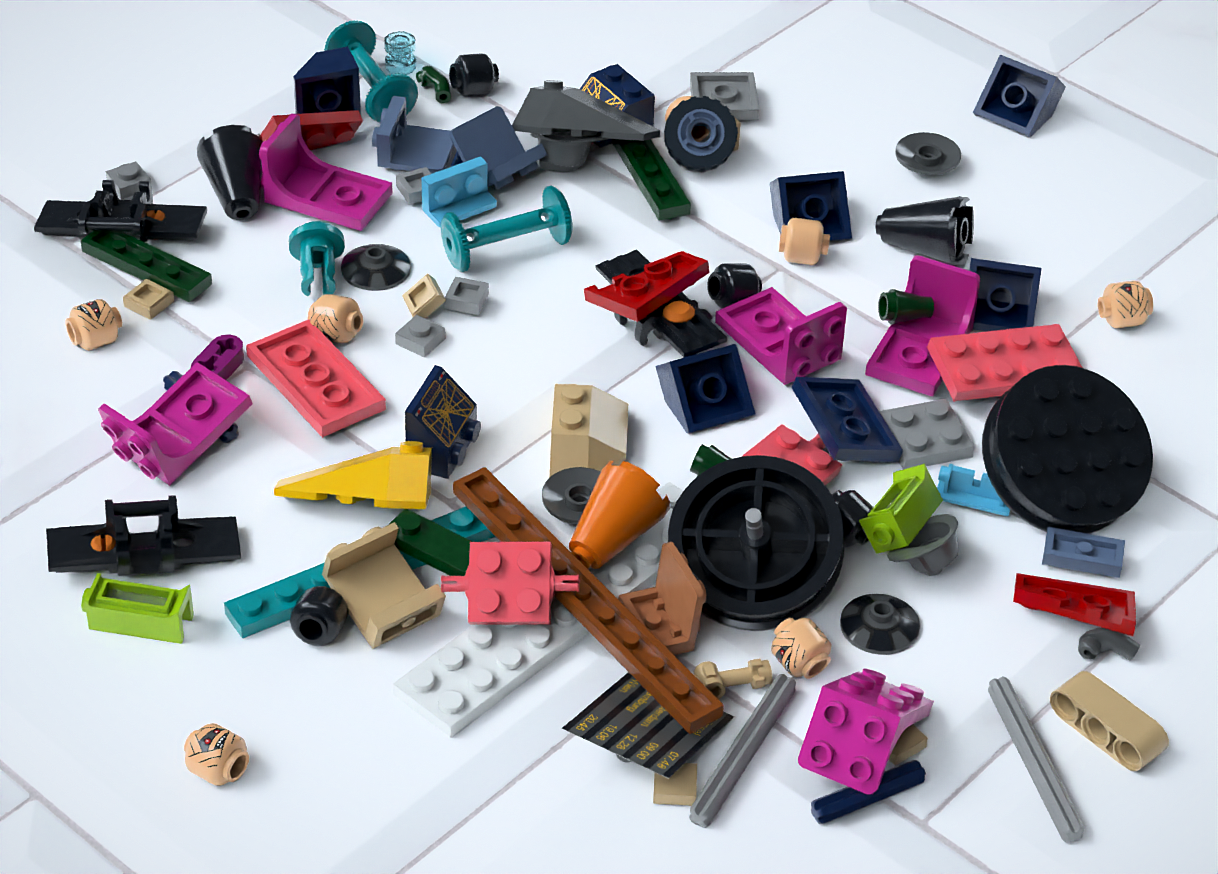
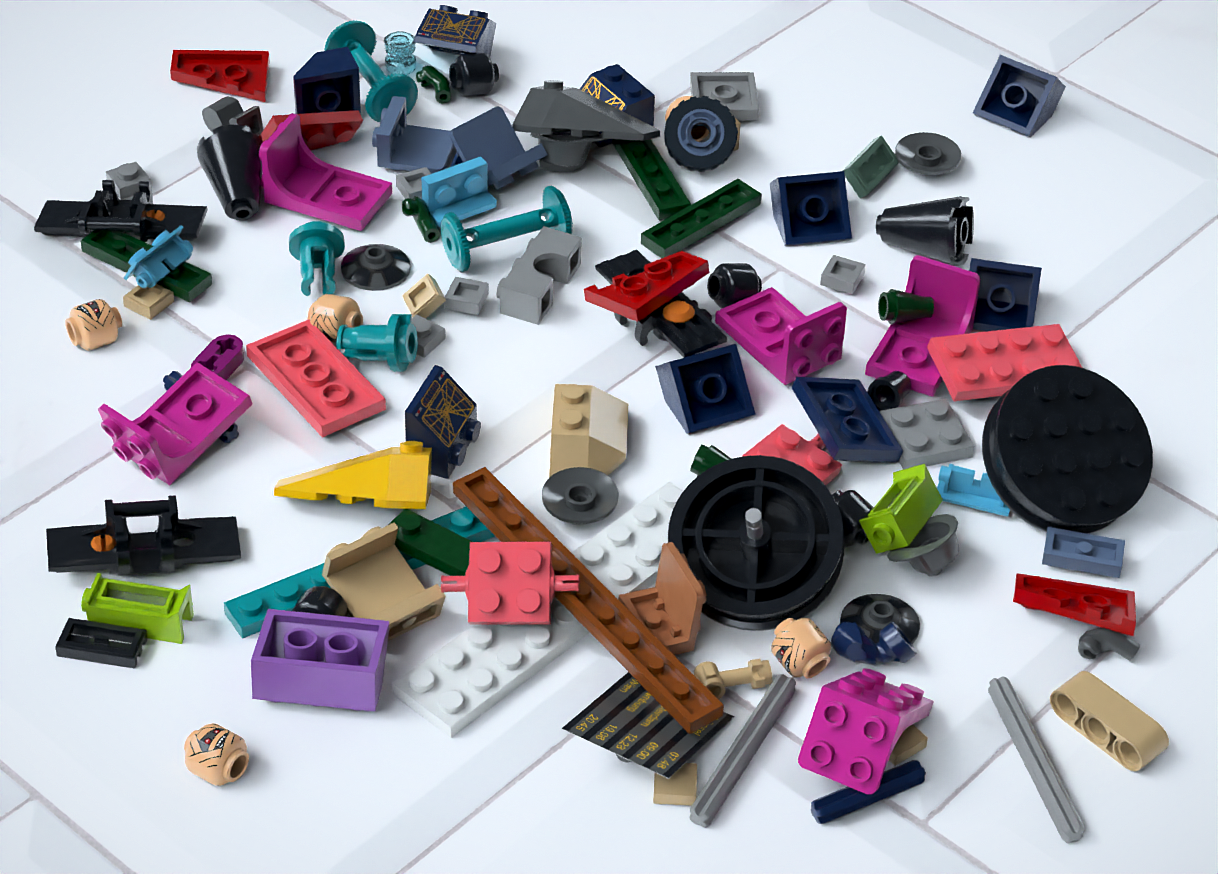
(99, 647): none -> black tile
(148, 264): none -> medium azure hinge
(226, 71): none -> red wing
(228, 112): none -> dark grey leg
(319, 660): none -> medium lavender slope
(391, 342): none -> teal piece
(417, 208): none -> dark green arm
(455, 32): none -> dark blue slope
(529, 285): none -> light grey arch
(617, 513): orange cone -> none
(701, 218): none -> dark green plate
(803, 241): light nougat head -> none
(842, 274): none -> light grey plate
(853, 644): none -> dark blue arm
(870, 166): none -> sand green plate
(889, 390): none -> black piece
(1125, 304): light nougat head -> none

